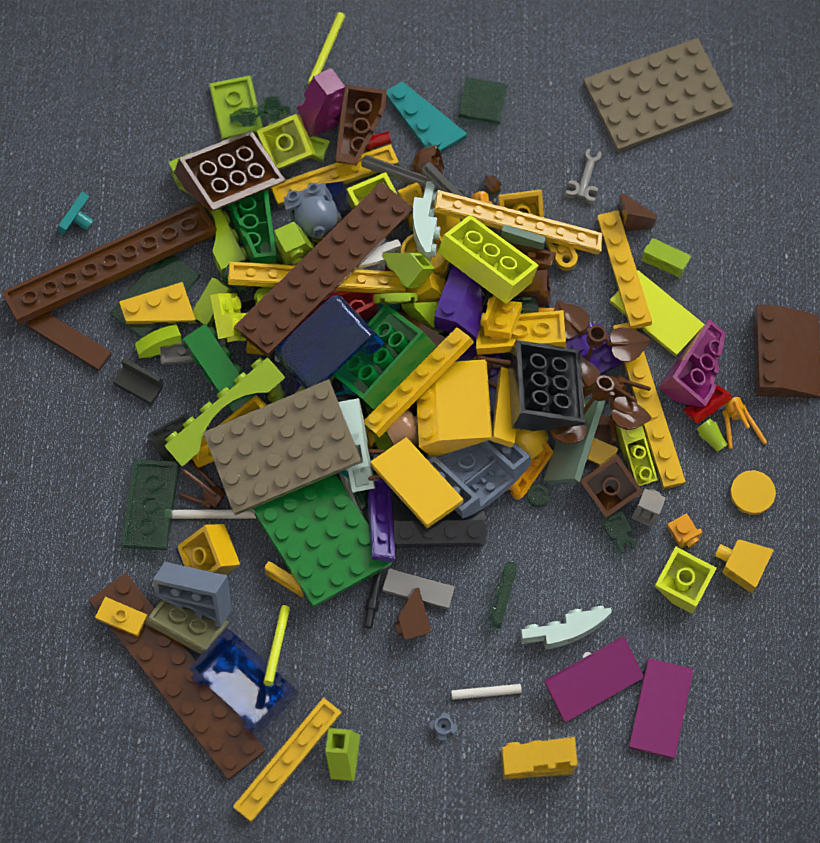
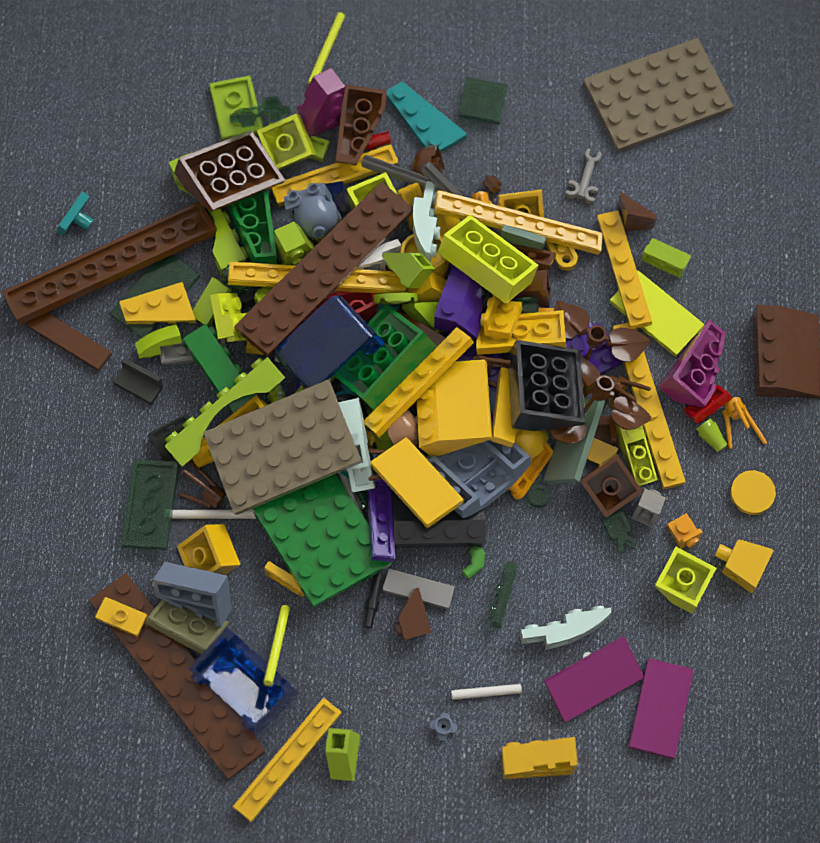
(477, 562): none -> bright green arm

